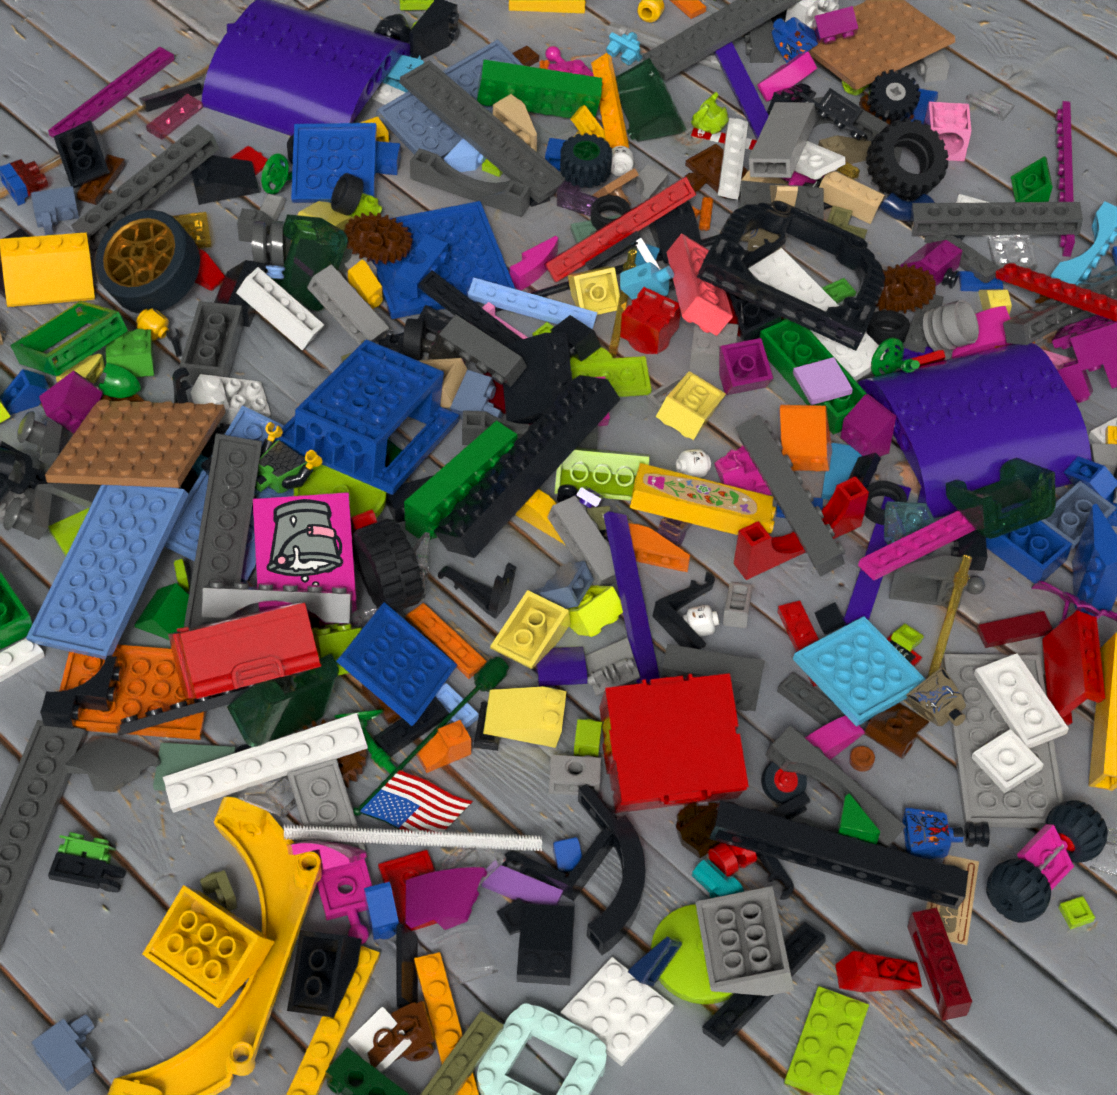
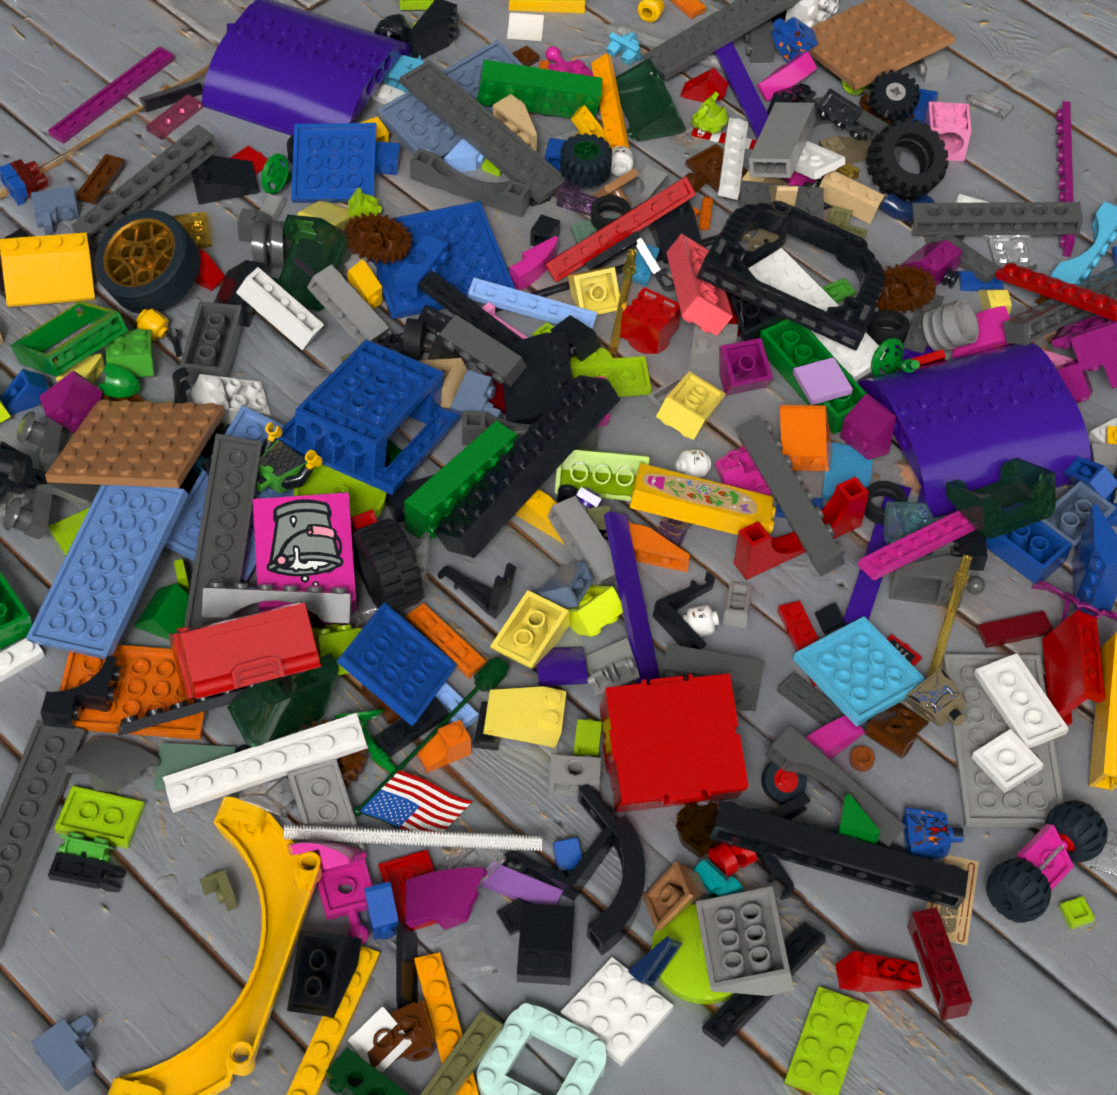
(82, 153): black slope -> none
(100, 816): none -> lime tile
(207, 946): yellow slope -> none
(275, 271): light blue bush -> none
(347, 194): black tyre -> none
(525, 27): none -> white sticker
(544, 229): none -> black brick
(646, 276): medium azure torso -> none
(673, 894): none -> medium nougat slope
(704, 86): none -> red slope
(835, 25): magenta slope -> none
(865, 468): black plate -> none
(907, 637): lime tile -> none
(977, 834): black wheel -> none
(1033, 182): green slope -> none

